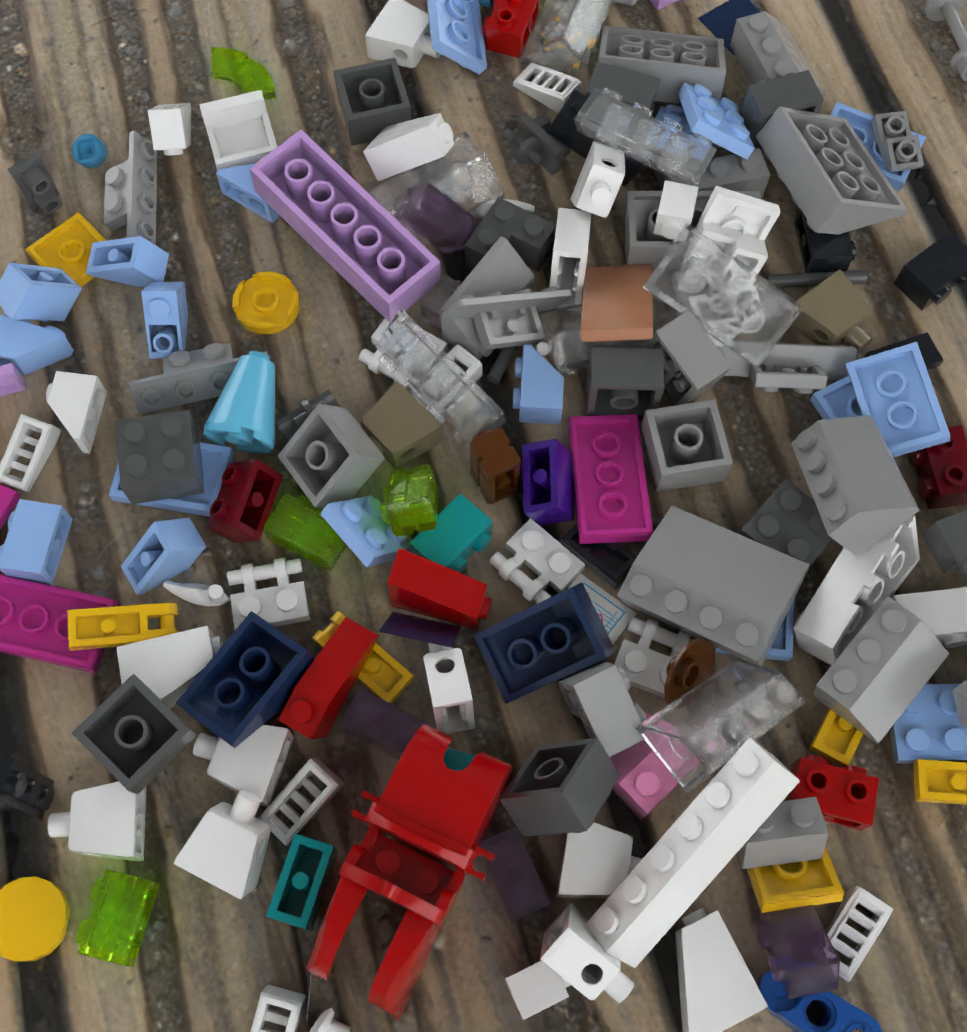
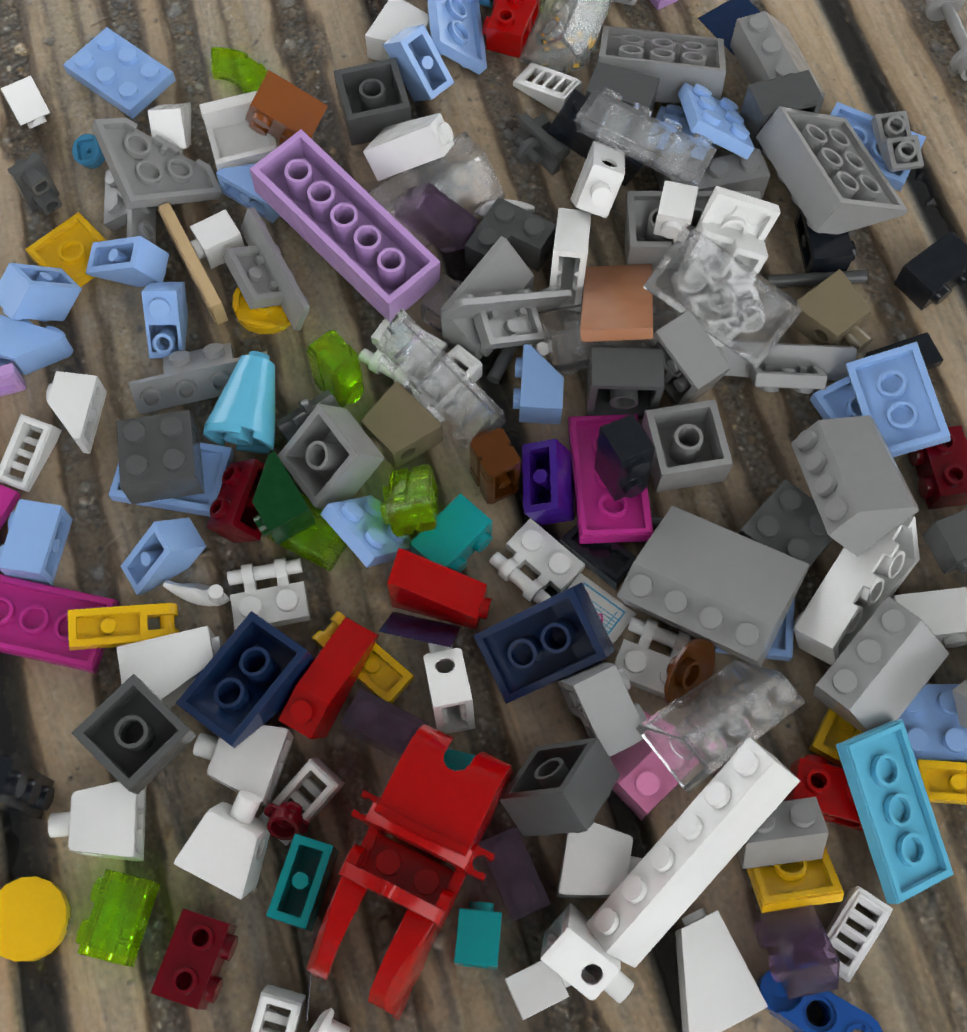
(26, 102): none -> white slope
(119, 72): none -> light blue plate
(151, 168): none -> light grey plate
(192, 264): none -> tan tile
(195, 960): none -> dark red brick
(214, 236): none -> white brick
(263, 272): none -> light grey bracket
(279, 503): none -> dark green slope
(283, 109): none -> dark orange brick
(285, 820): none -> dark red plate
(336, 368): none -> clear neon green brick
(419, 63): none -> light blue brick
(478, 936): none -> teal brick
(624, 457): none -> black brick
(894, 811): none -> medium azure tile

